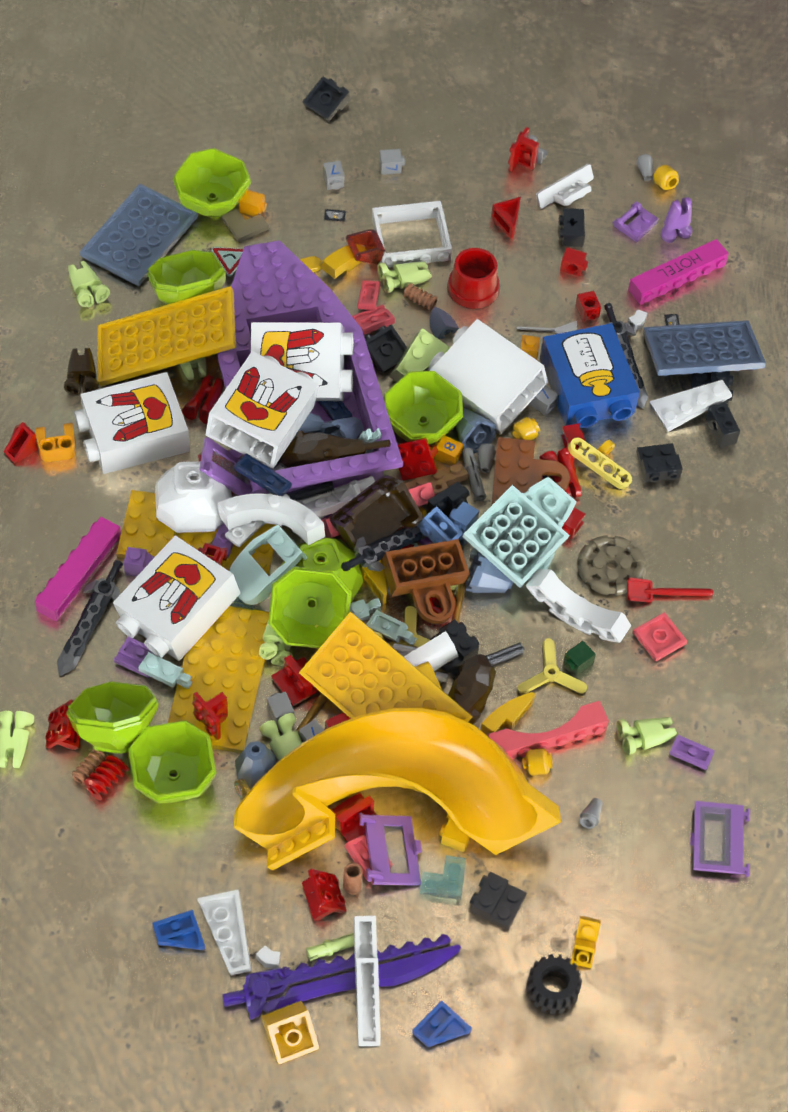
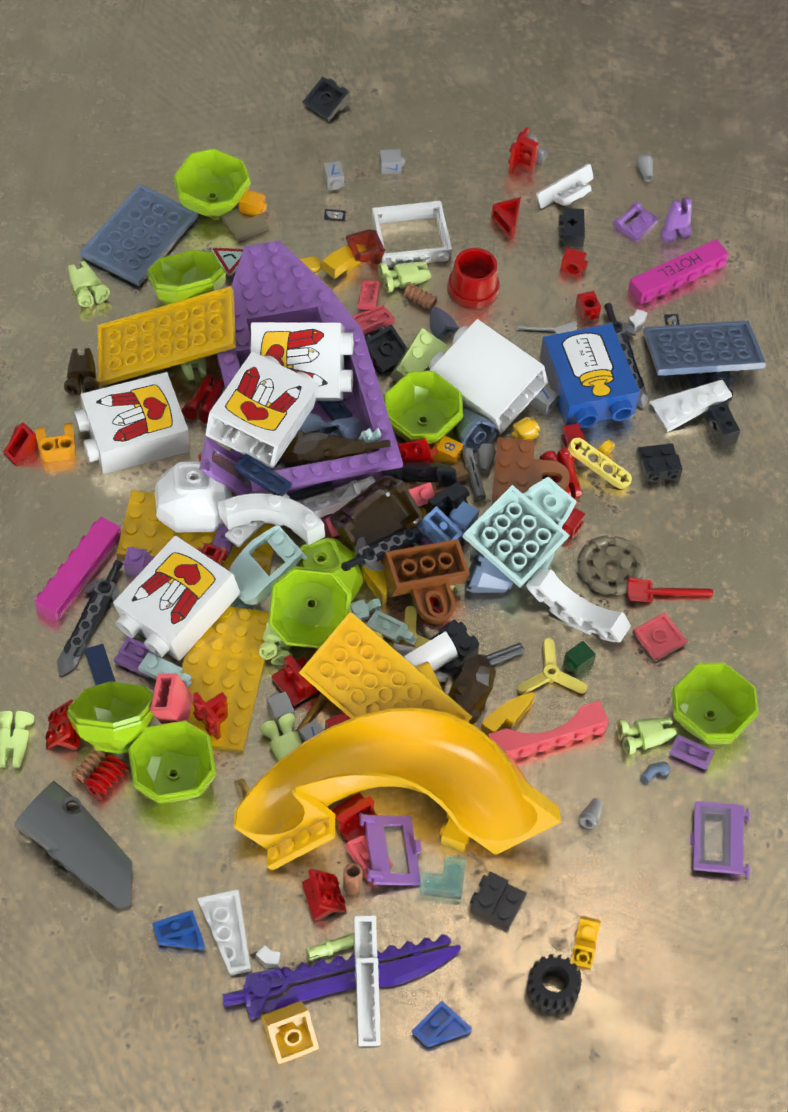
(78, 843): none -> dark grey panel
(99, 664): none -> dark blue tile
(171, 699): none -> coral brick
(254, 763): sand blue cone -> none
(424, 472): none -> black slope
(458, 601): pearl gold bar -> none
(530, 345): light orange brick -> none
(538, 761): yellow head -> none
(654, 768): none -> sand blue arm
(666, 177): yellow head -> none
(717, 692): none -> lime rock

